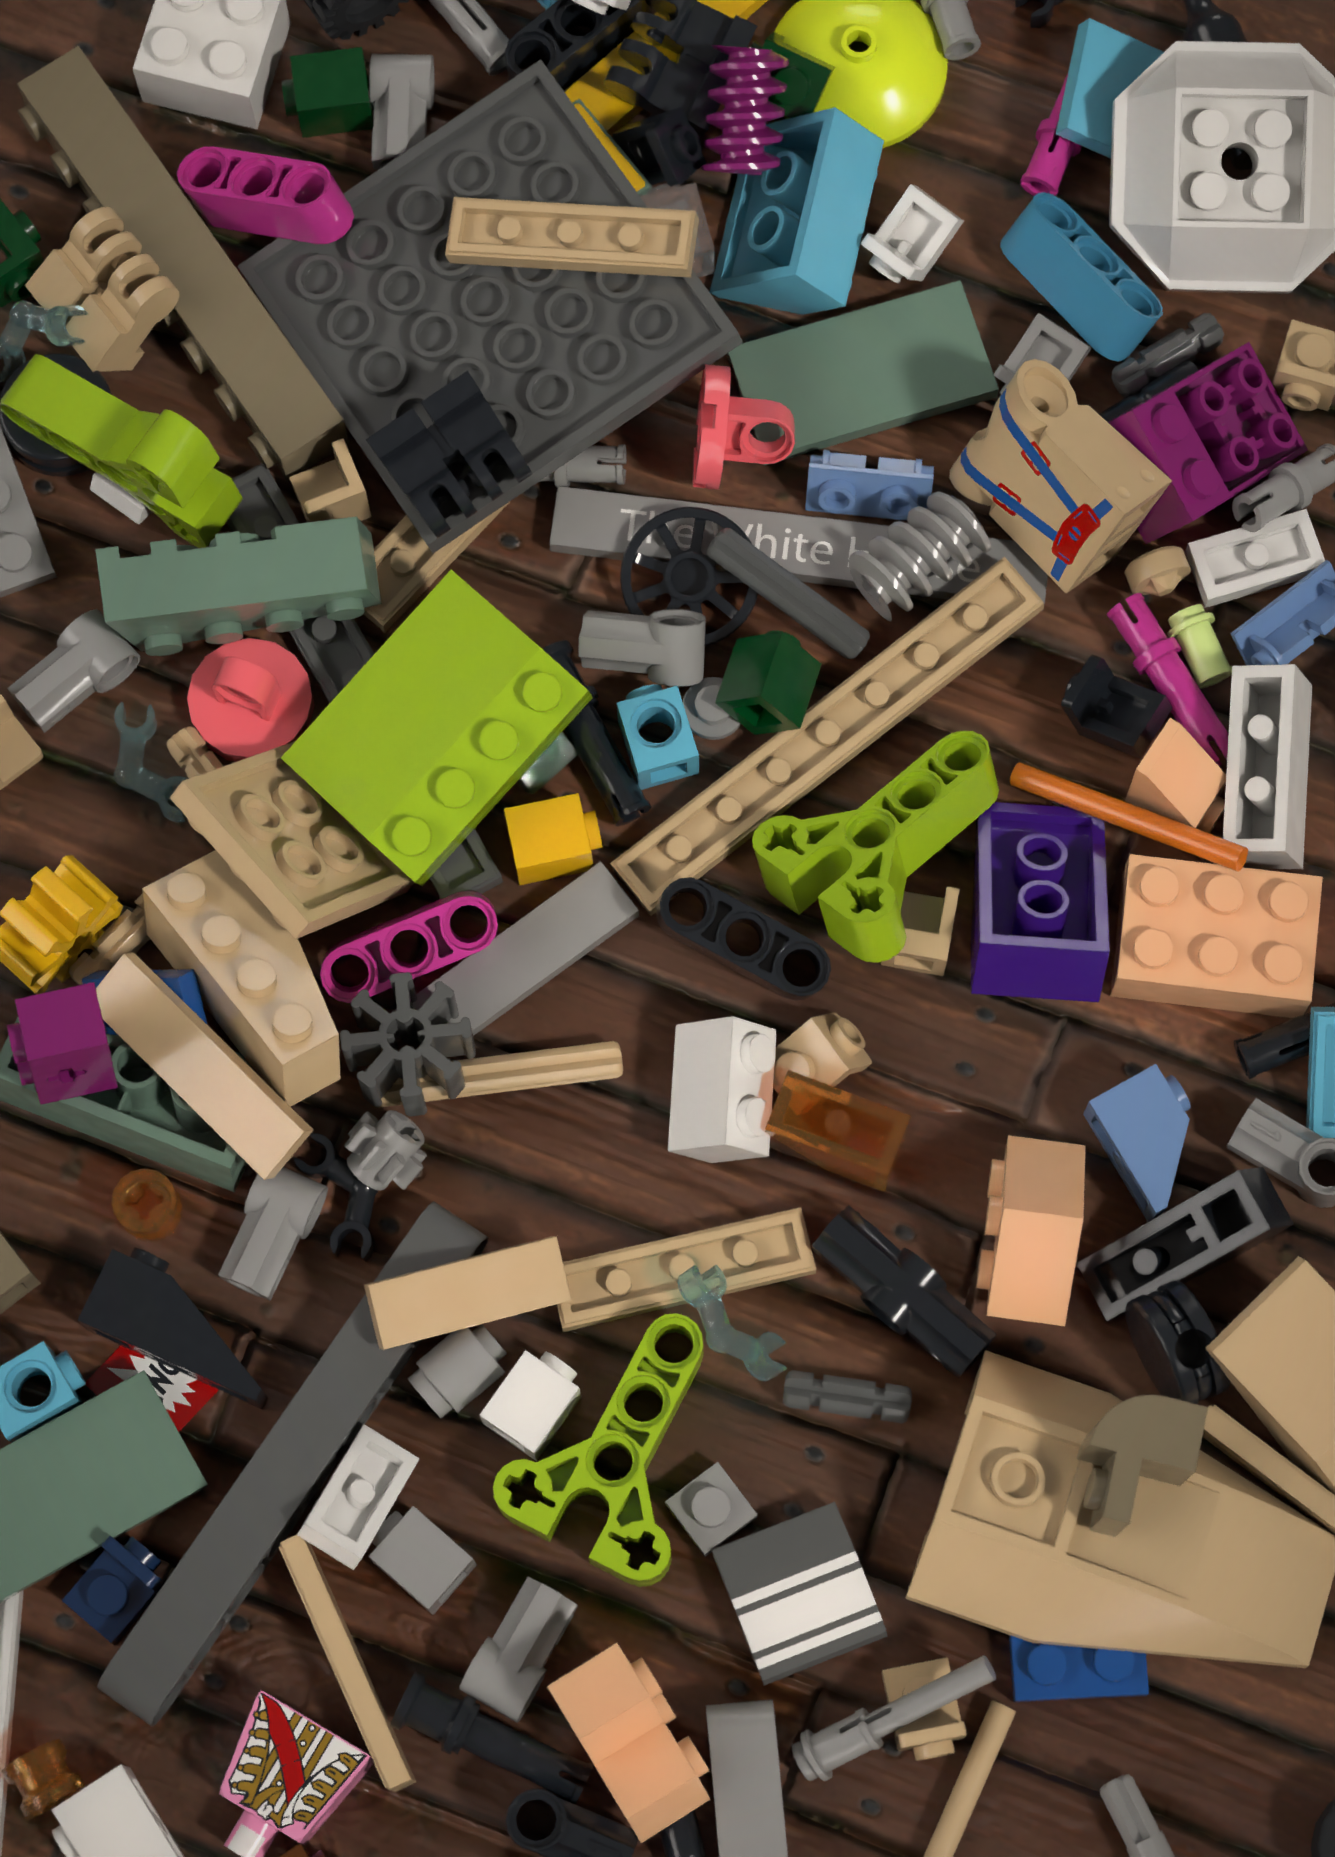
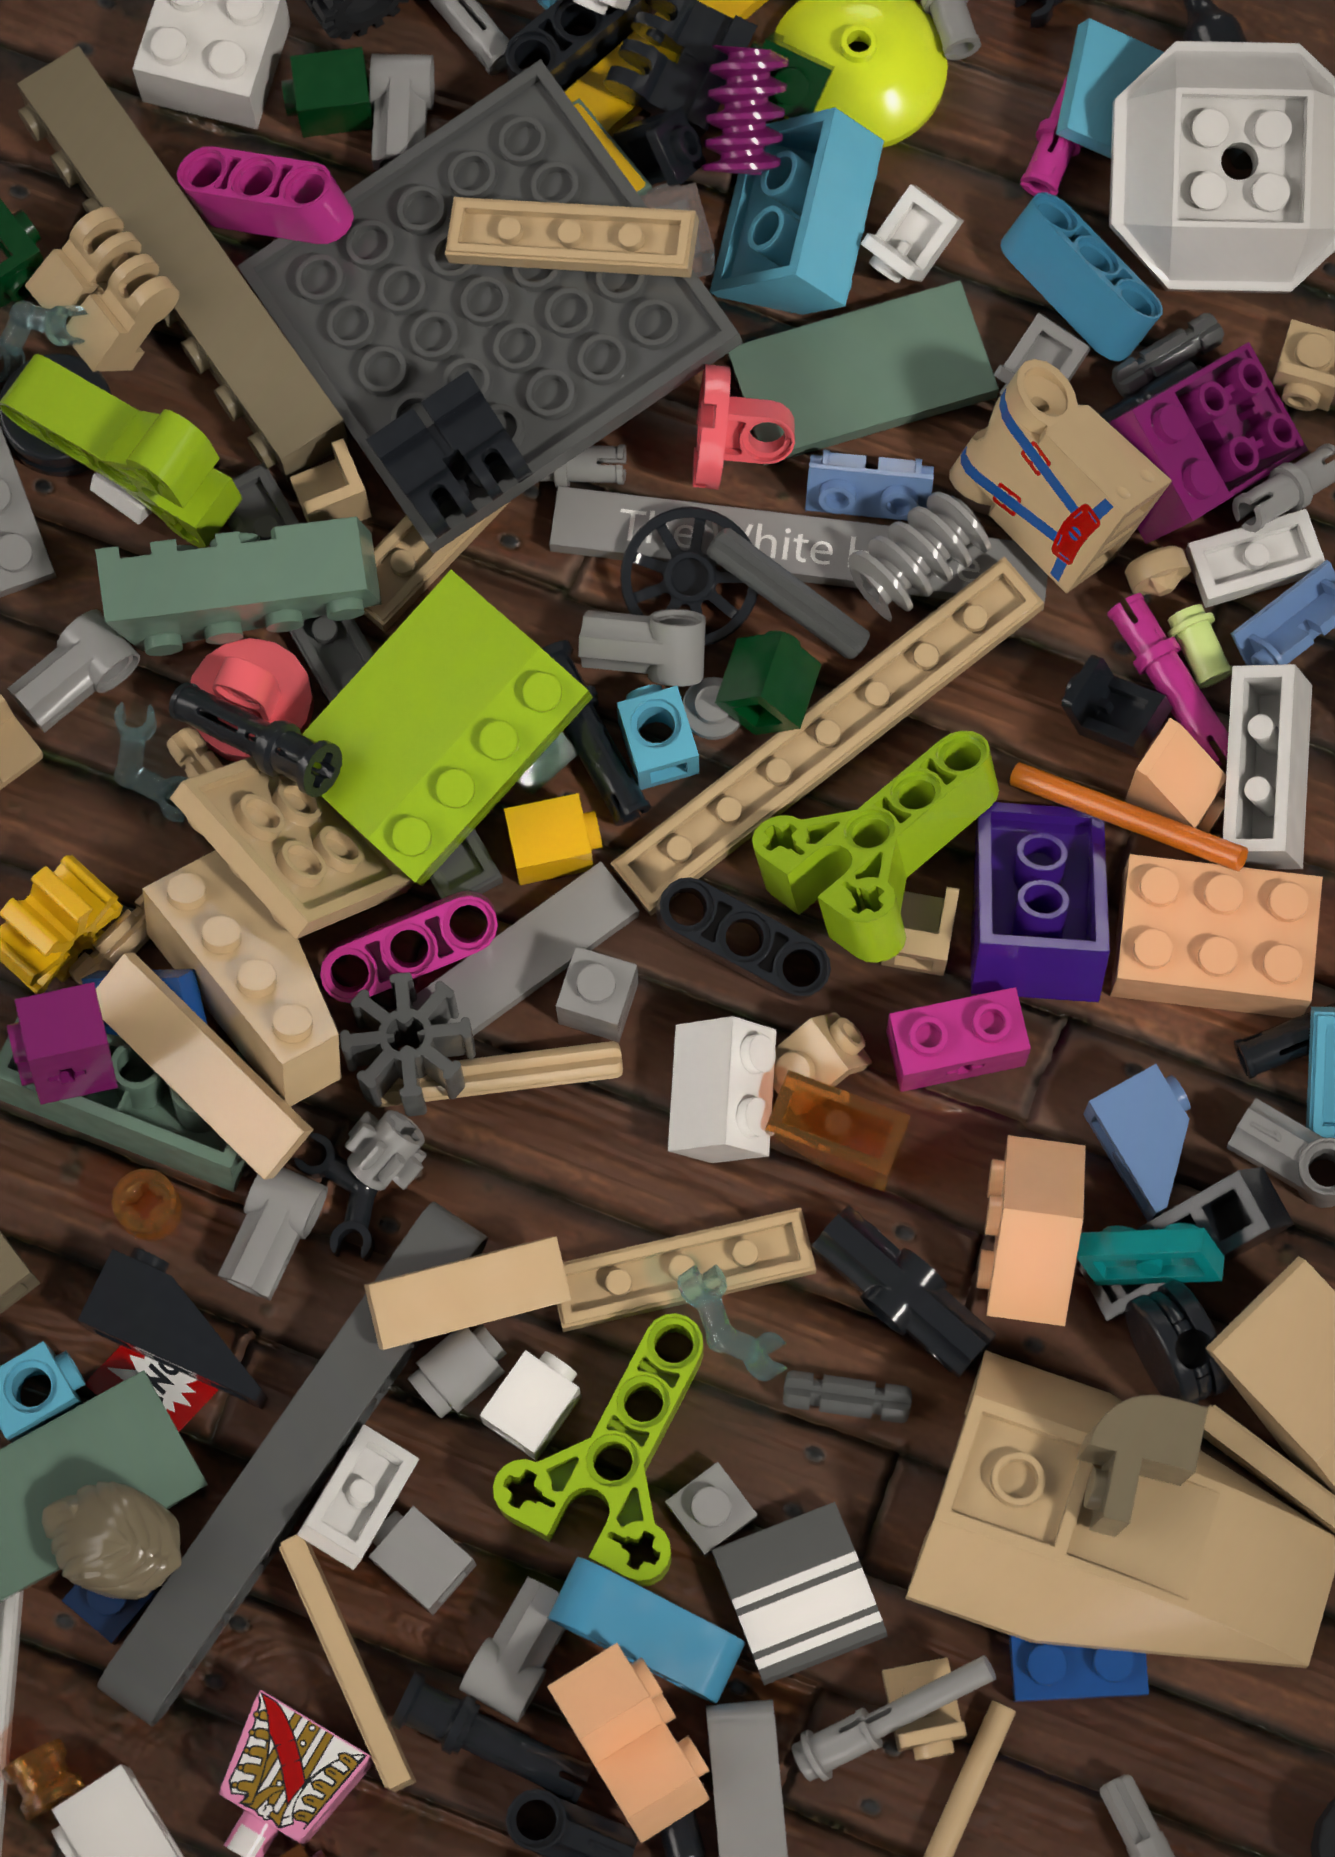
(113, 1540): none -> dark tan hair
(297, 752): none -> black pin
(597, 994): none -> light grey brick
(644, 1625): none -> dark azure beam
(958, 1039): none -> dark pink brick
(1150, 1256): none -> teal plate

